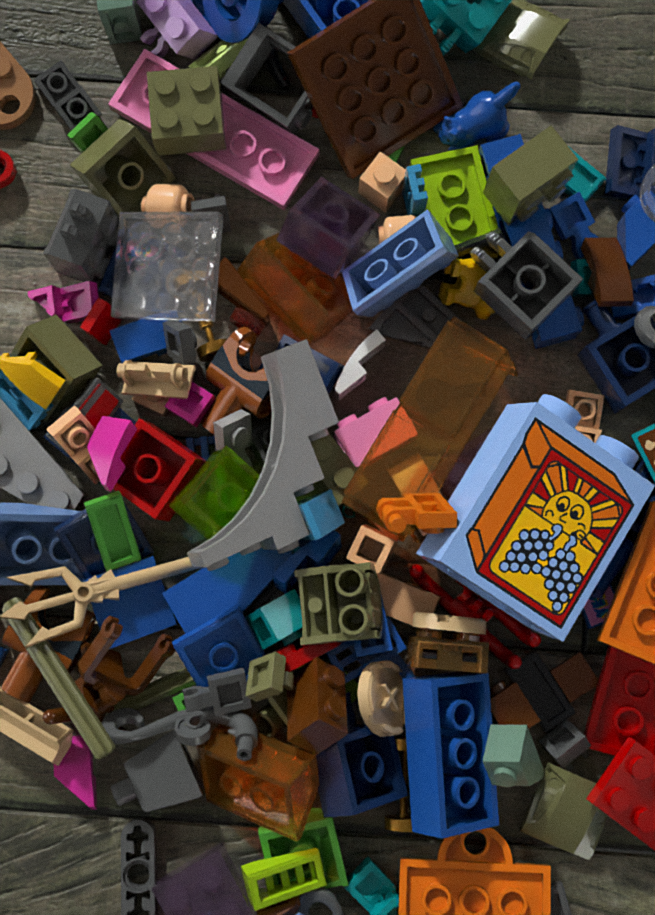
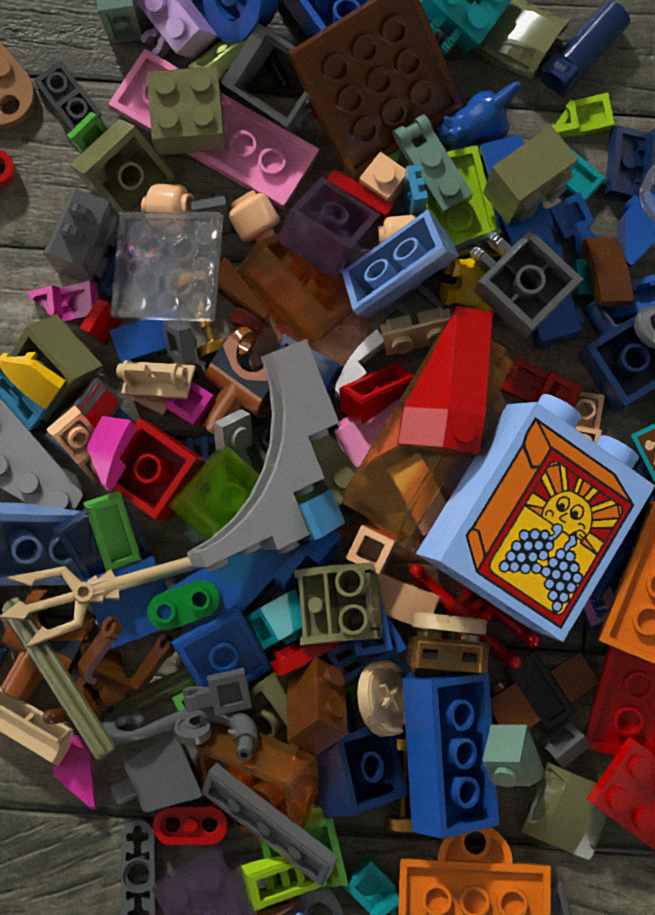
(183, 605): none -> green plate
(191, 824): none -> red plate
(253, 217): none -> light nougat head
(268, 677): olive tile -> none
(269, 824): none -> dark grey tile
(362, 194): none -> red plate
(374, 392): none -> red slope
(402, 336): none -> tan hinge
(425, 510): orange plate -> none
(440, 174): none -> sand green plate
(451, 392): none -> red wedge
(534, 382): none -> red slope
(584, 48): none -> dark blue piece
(586, 116): none -> lime slope

